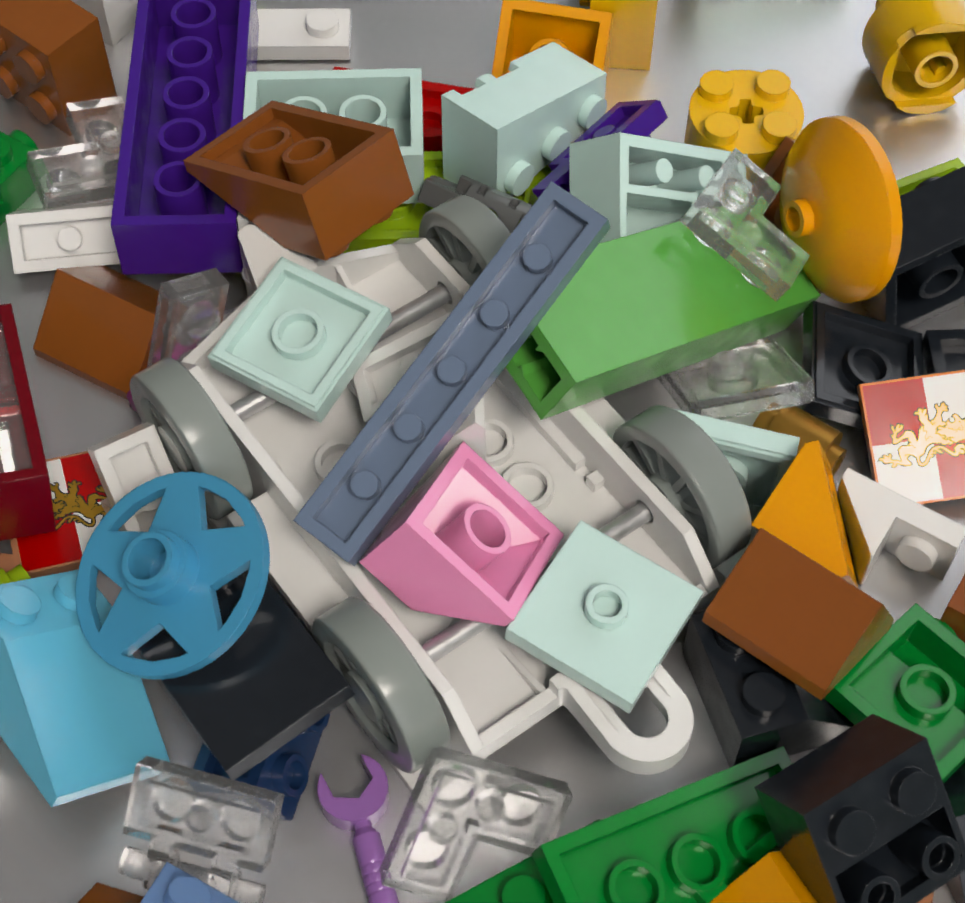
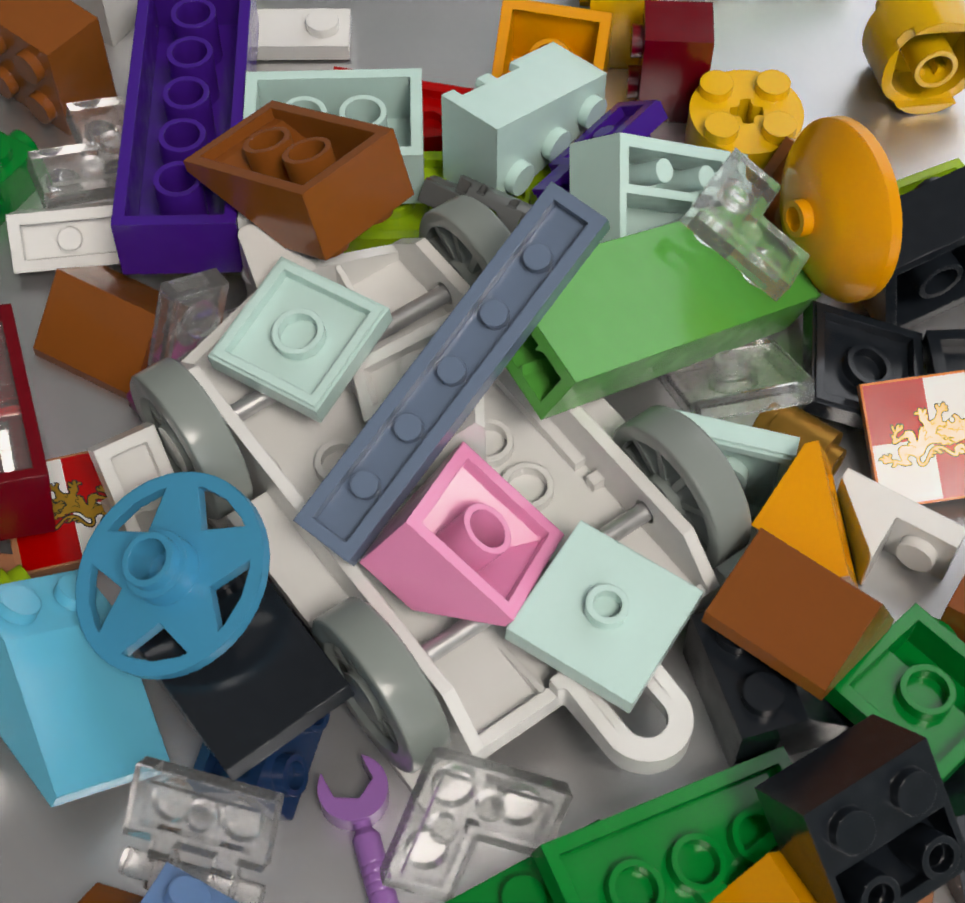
(672, 52): none -> dark red brick

